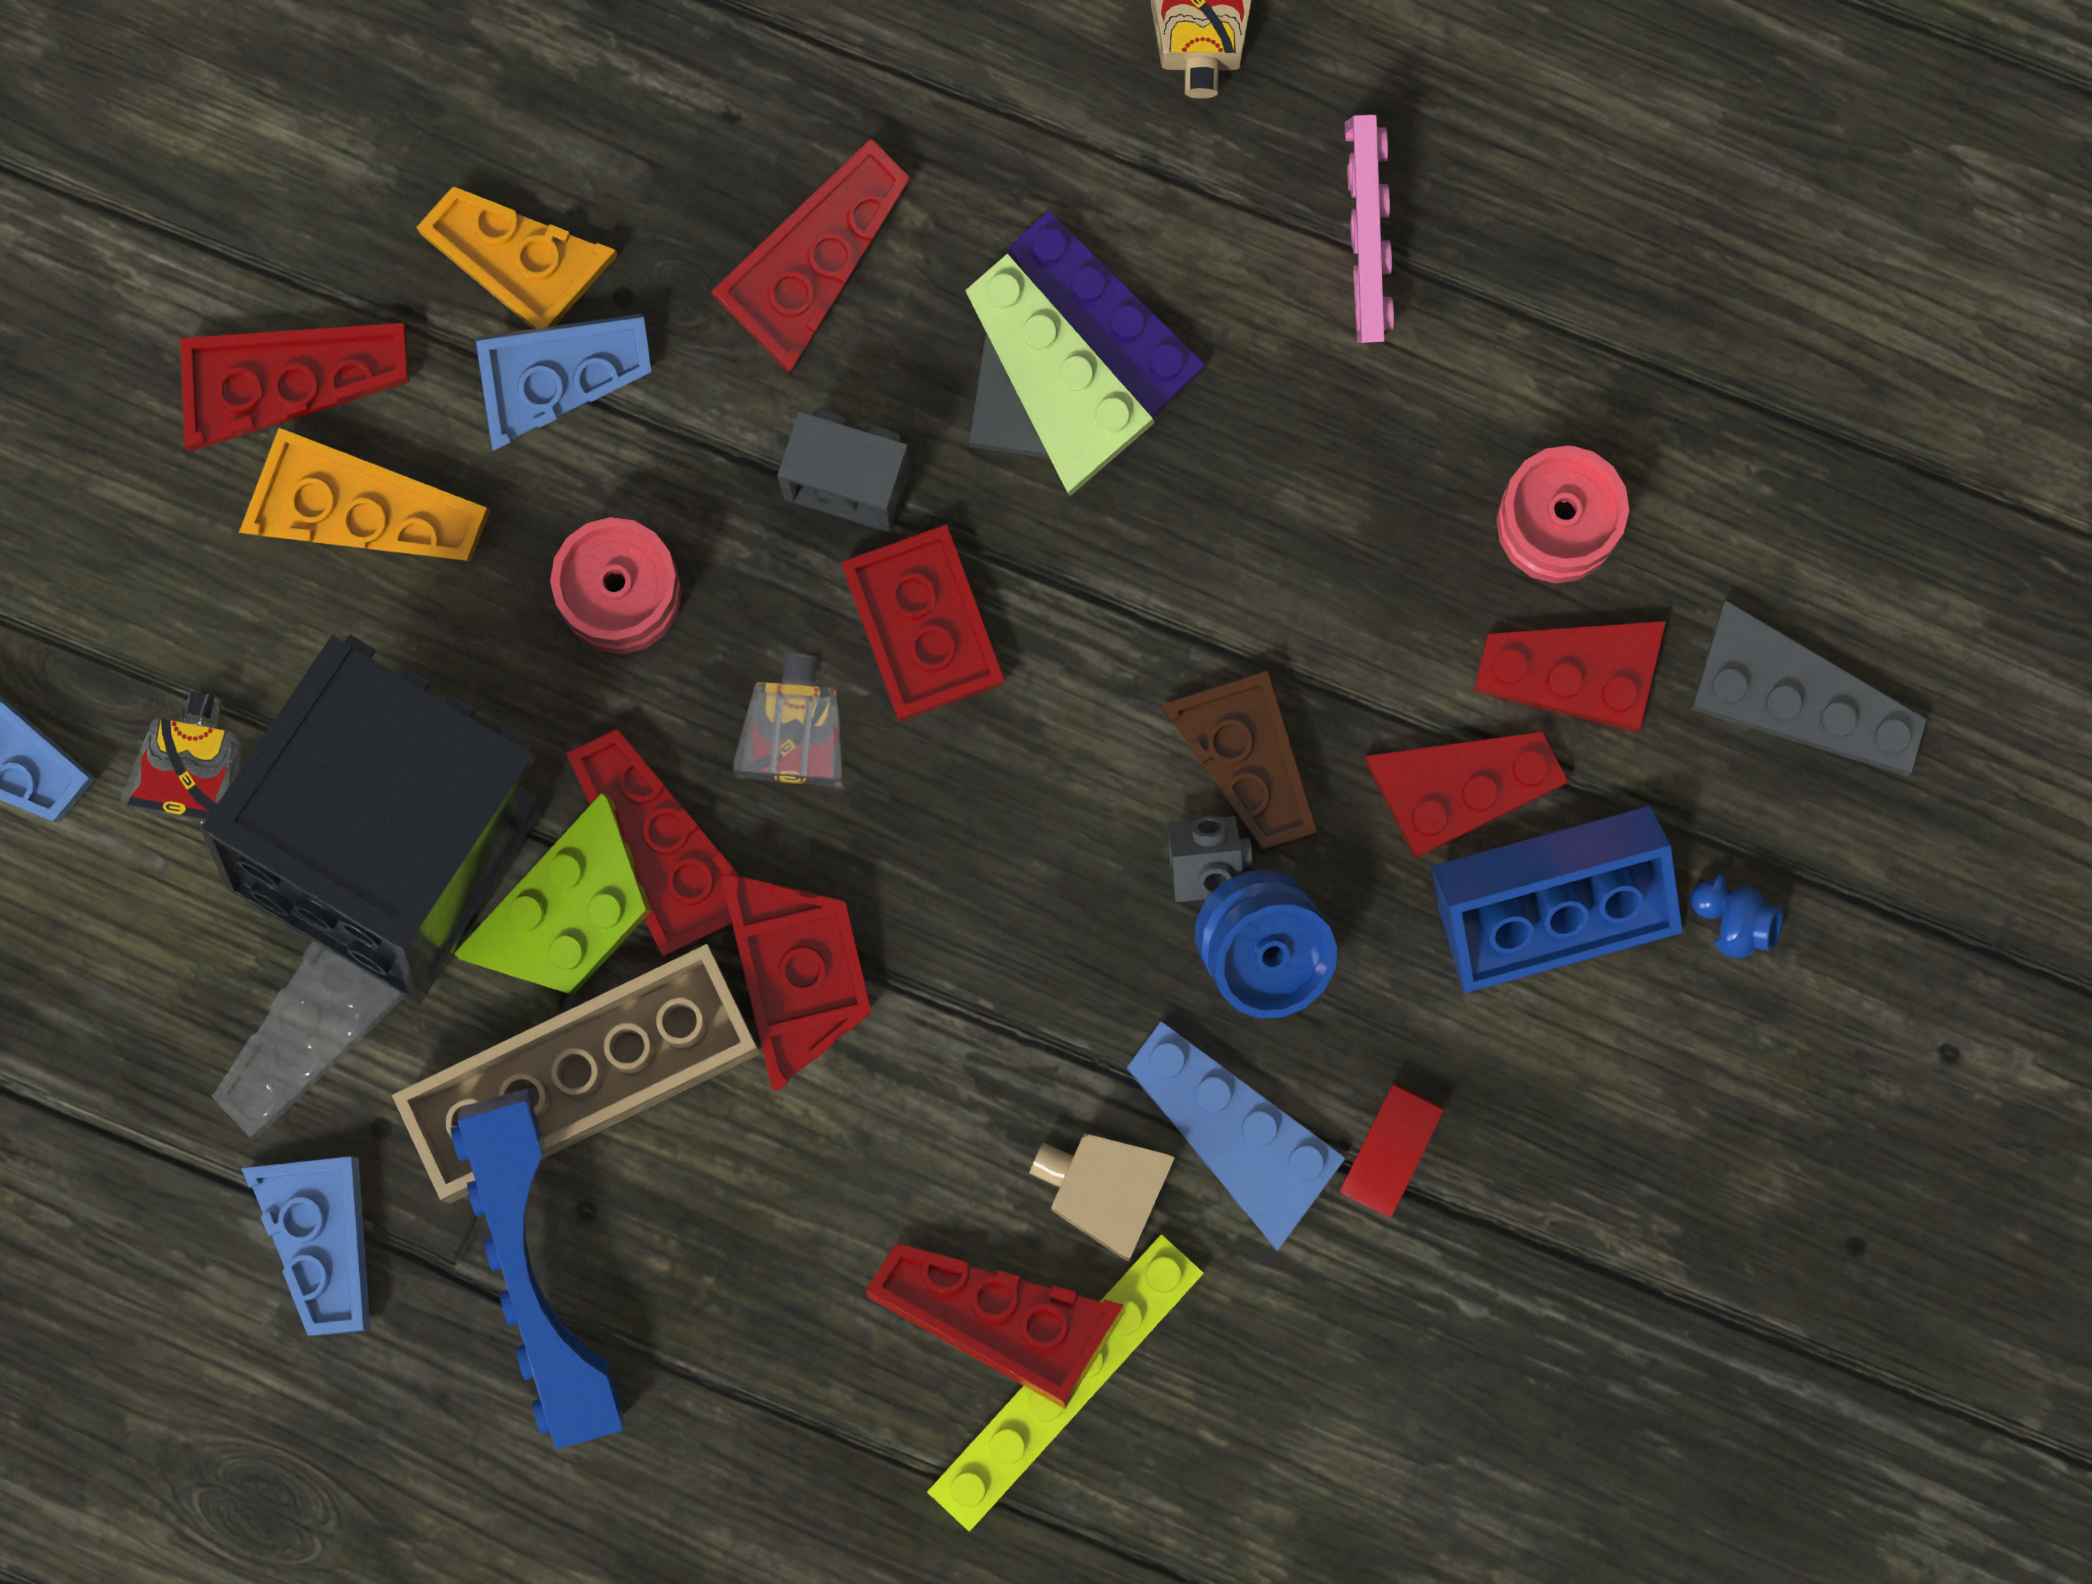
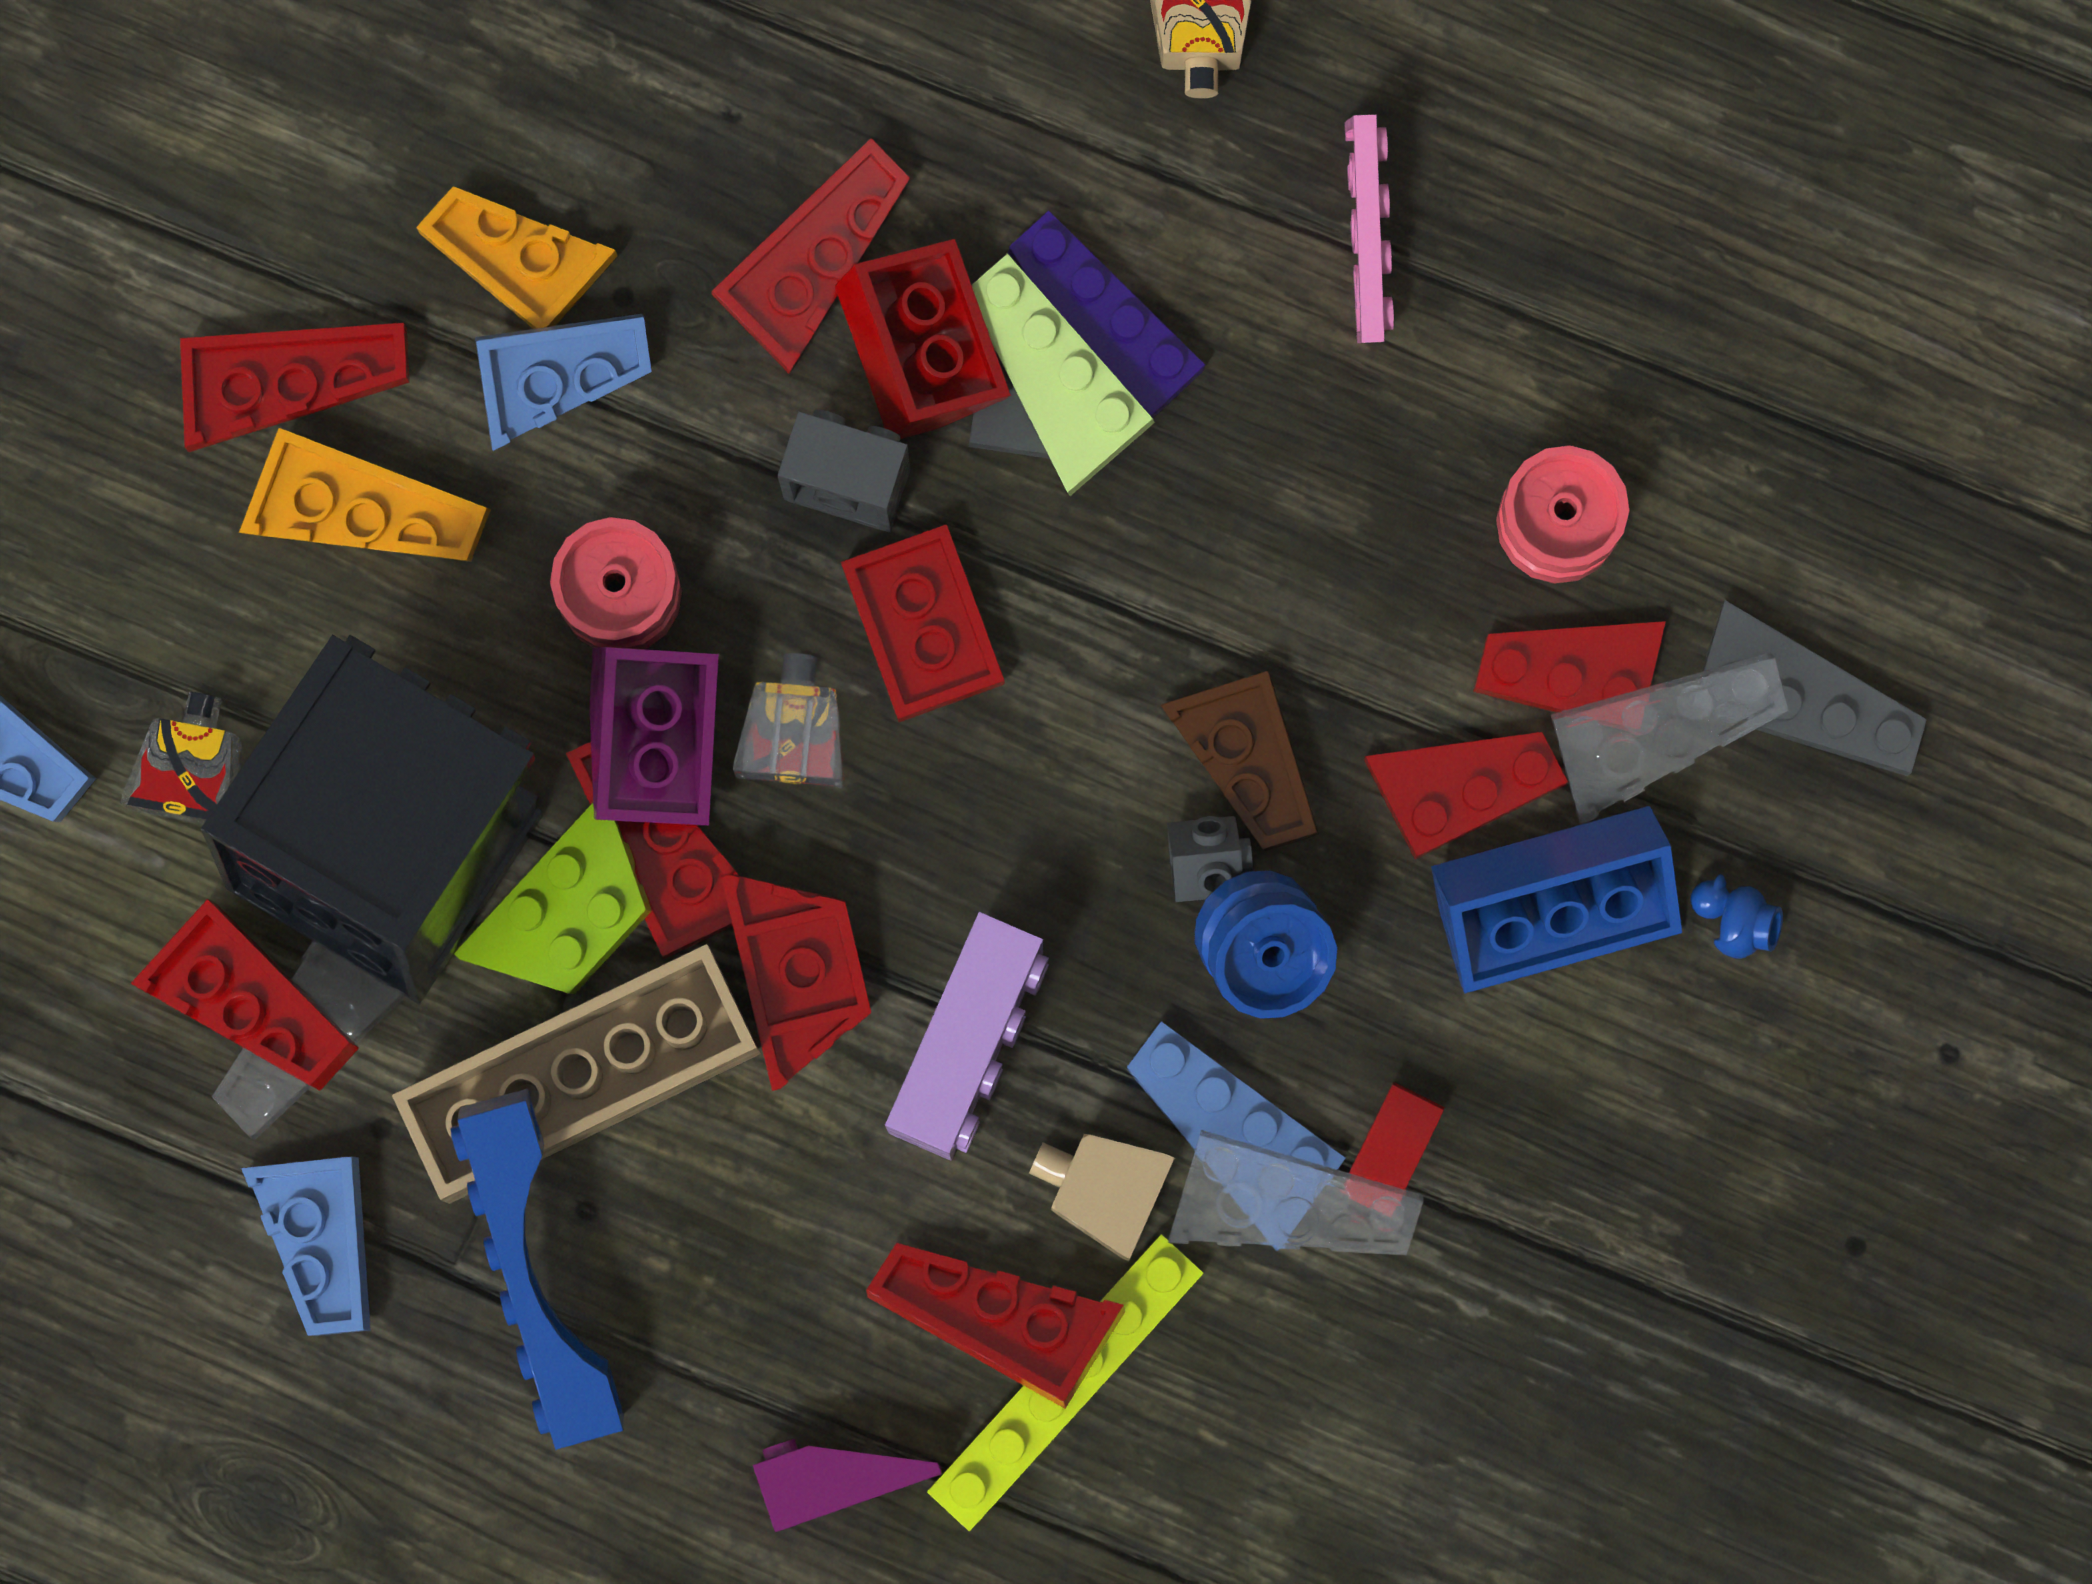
(241, 993): none -> red wing
(652, 734): none -> magenta slope
(821, 1480): none -> magenta slope
(921, 338): none -> red slope
(965, 1037): none -> lavender brick
(1270, 1198): none -> clear wing
(1642, 735): none -> clear wing

